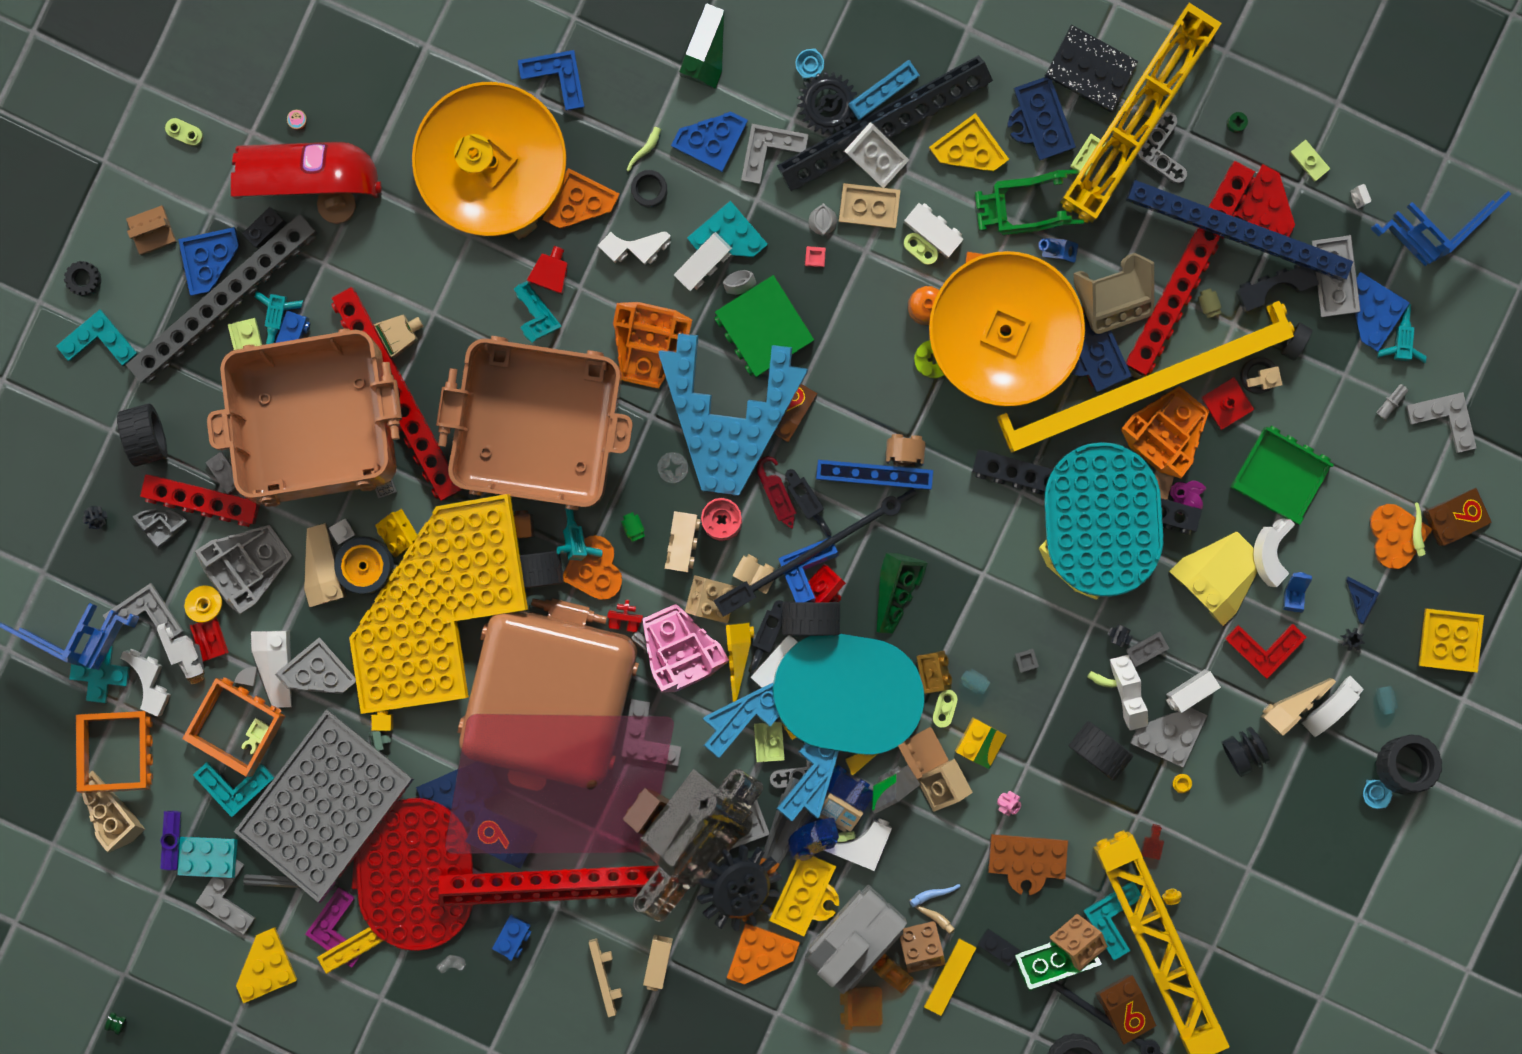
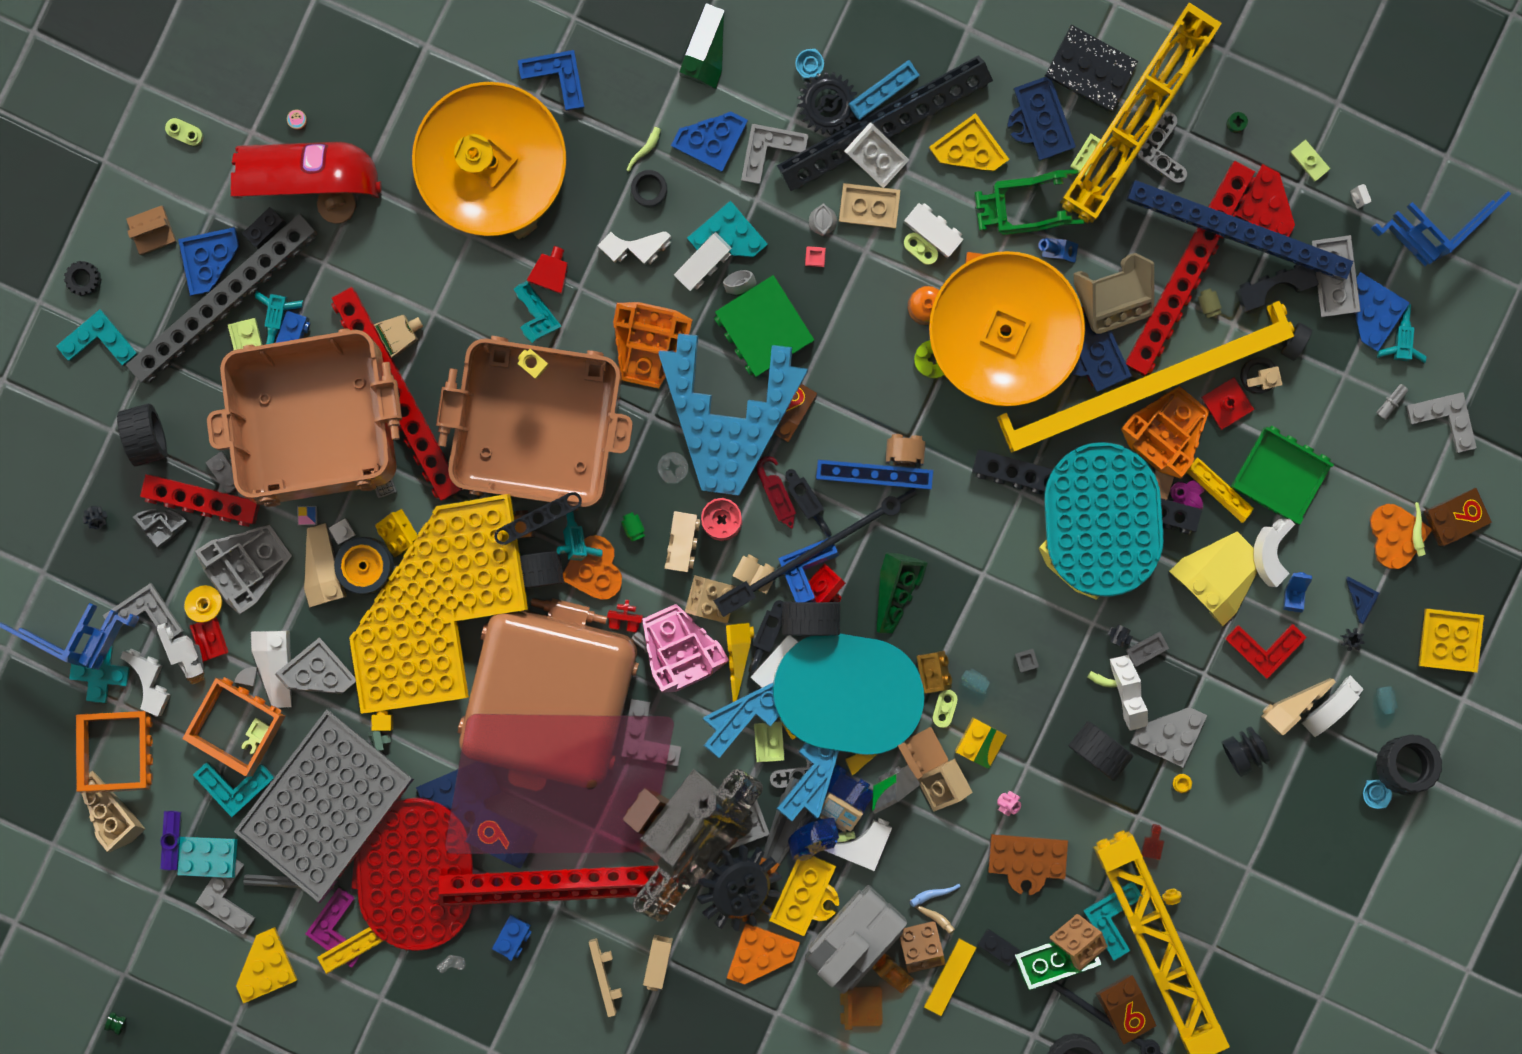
(307, 515): none -> tile
(538, 369): none -> light yellow brick
(545, 511): none -> black beam
(579, 201): orange plate -> none
(1192, 691): white brick -> none
(1220, 490): none -> yellow tile

